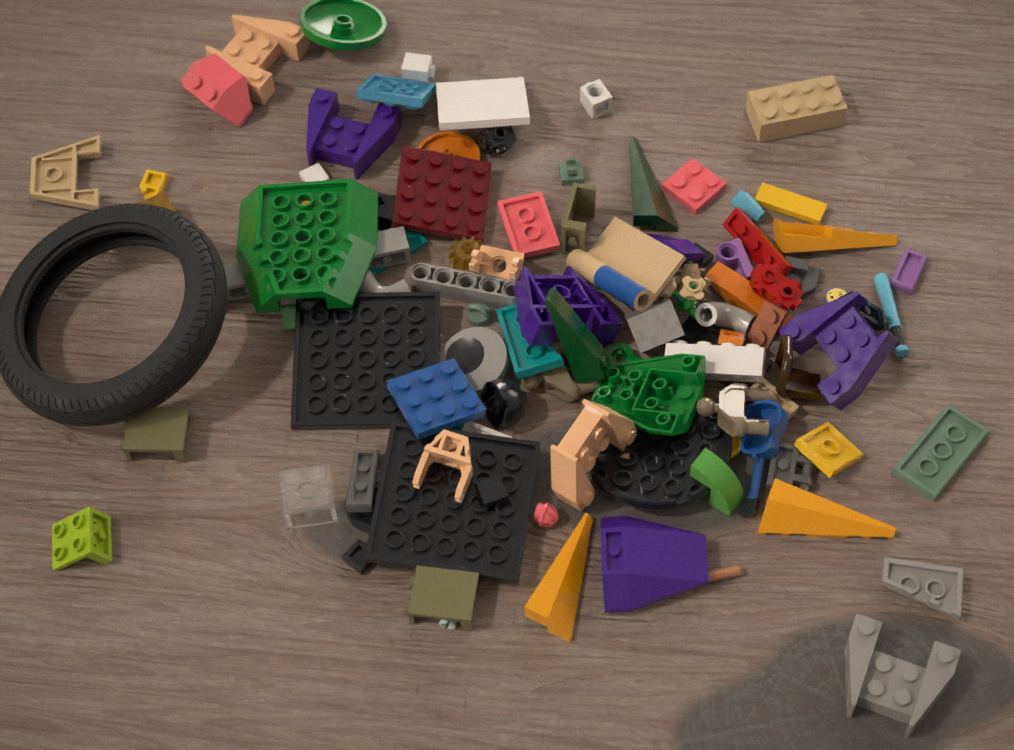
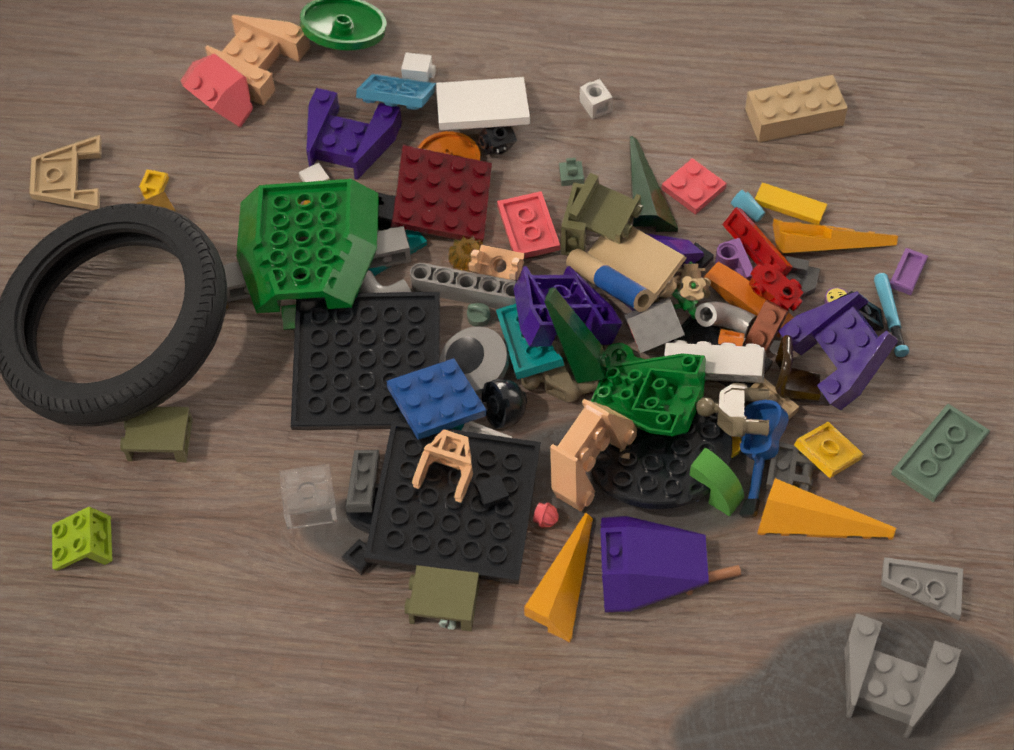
(605, 210): none -> olive panel

